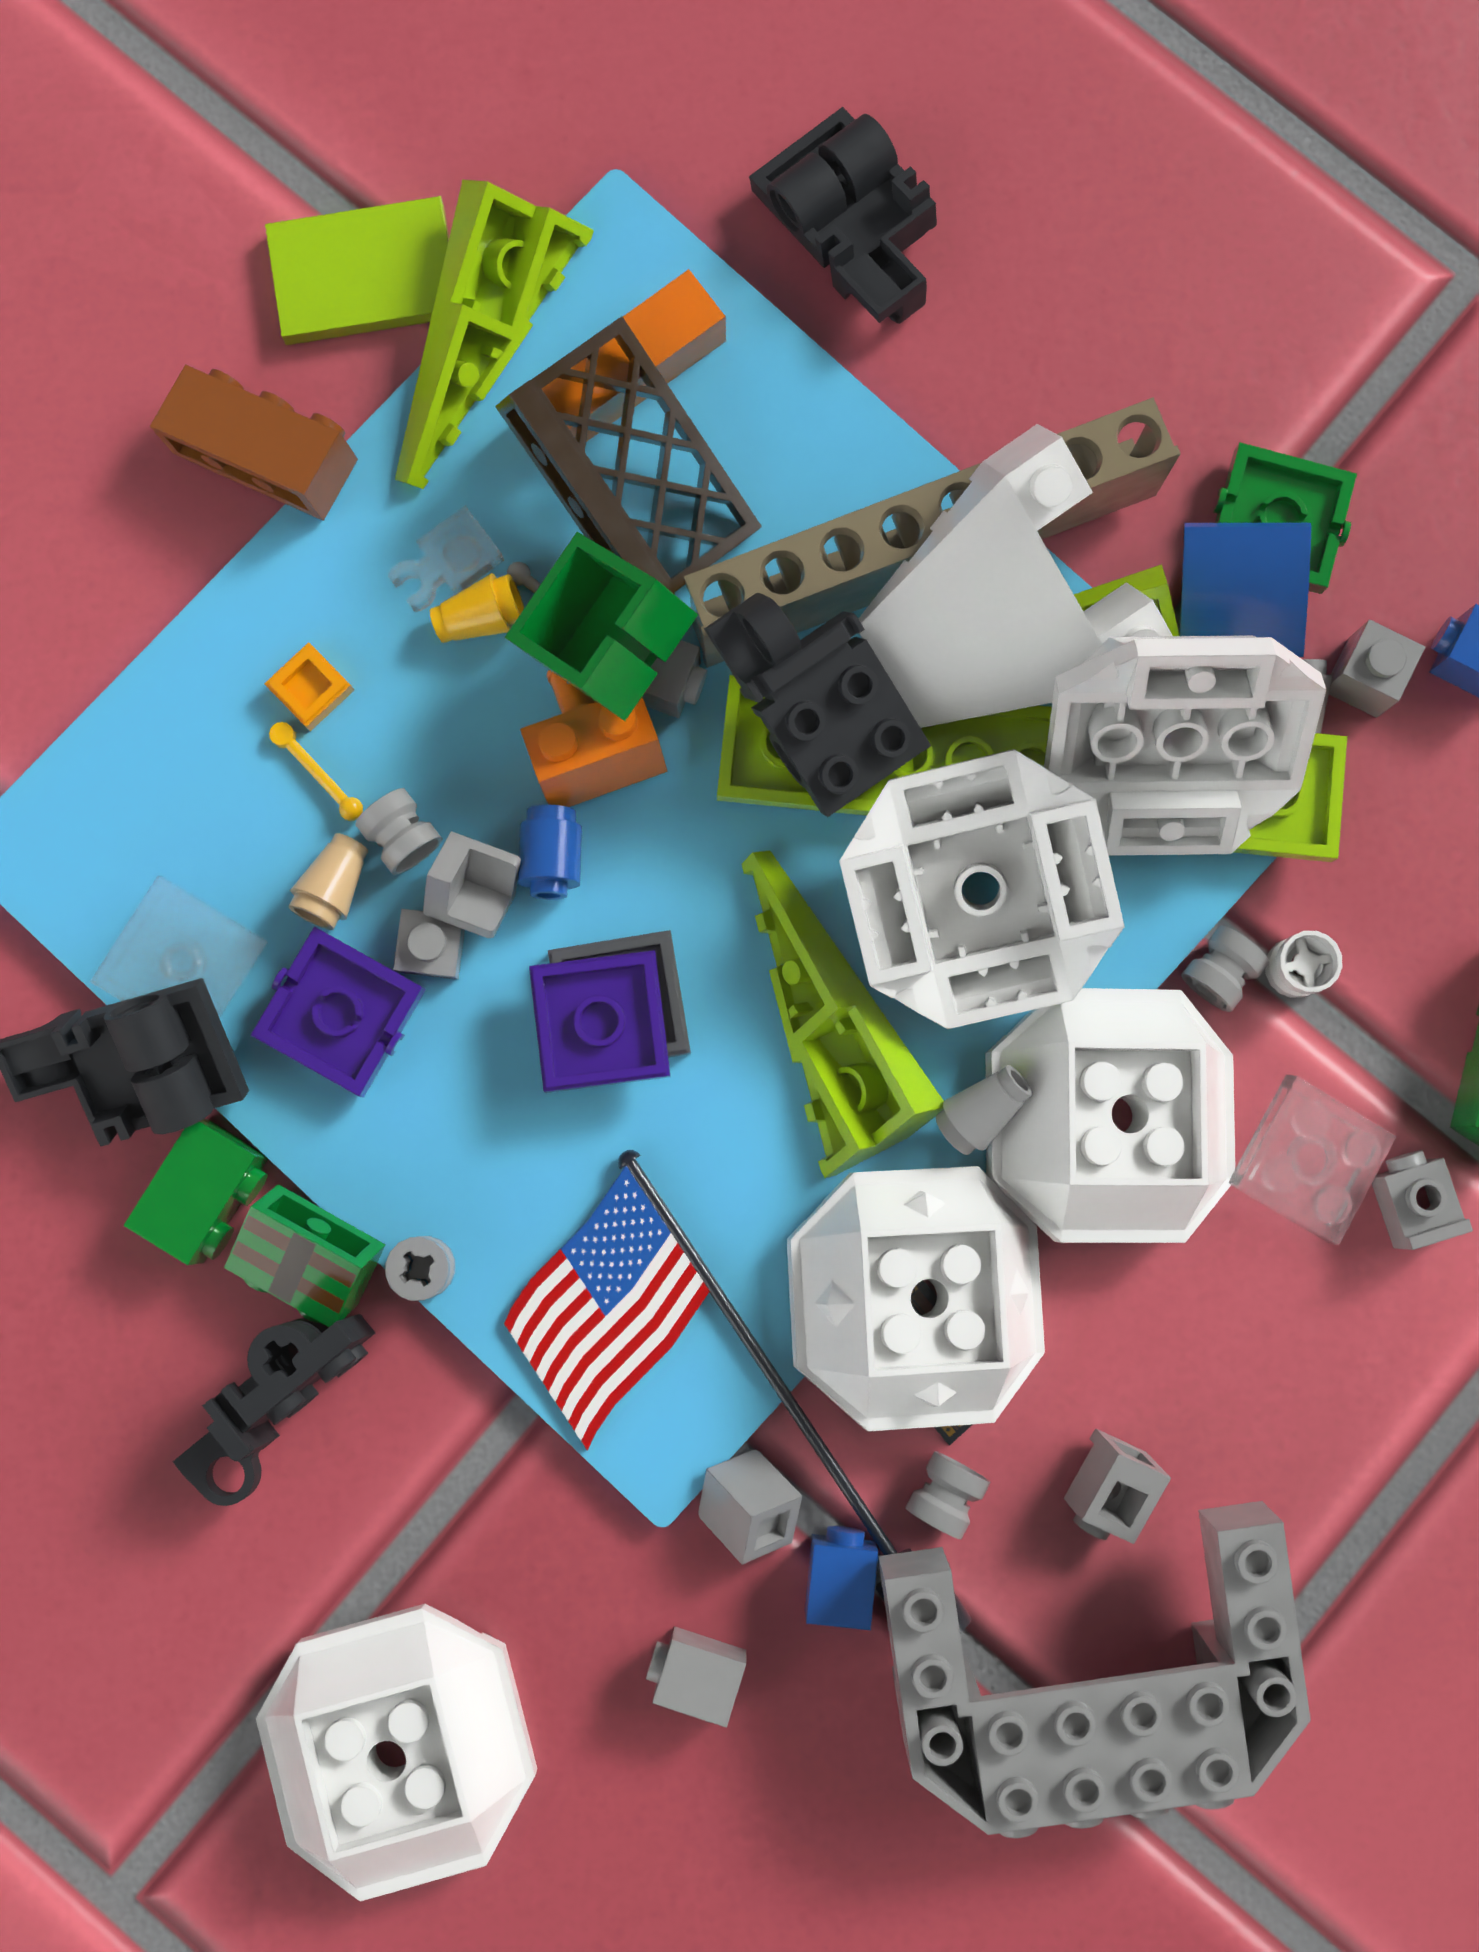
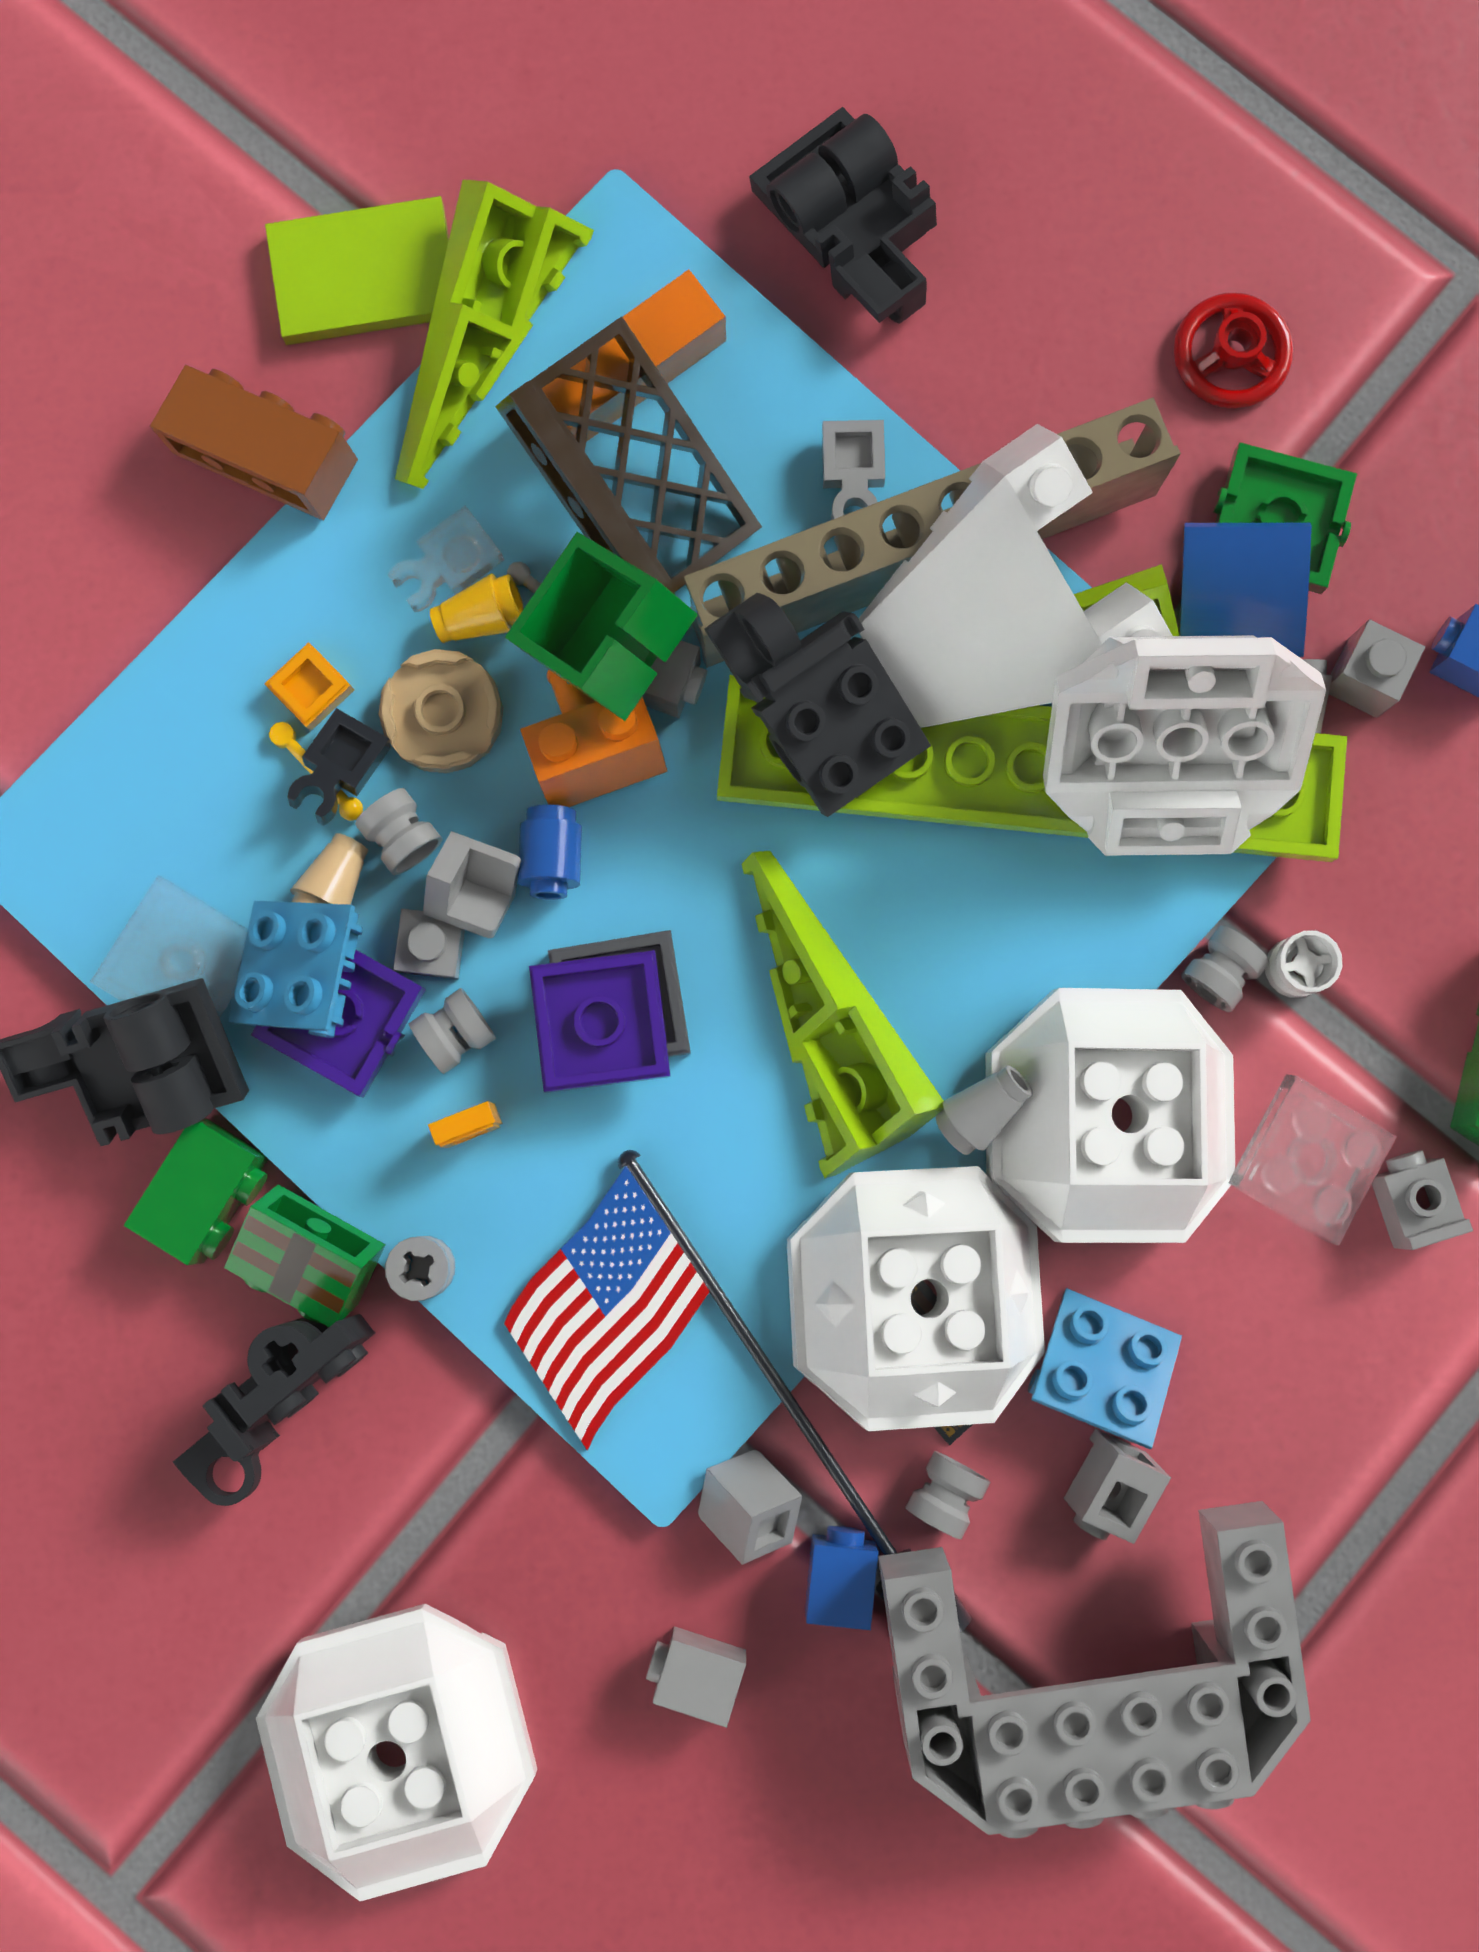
(296, 966): none -> dark azure hinge
(341, 757): none -> black plate
(439, 1038): none -> light grey wheel
(441, 711): none -> tan tile
(465, 1125): none -> light orange tile
(853, 461): none -> light grey plate
(997, 958): white piece -> none
(1106, 1368): none -> dark azure hinge
(1242, 322): none -> red piece

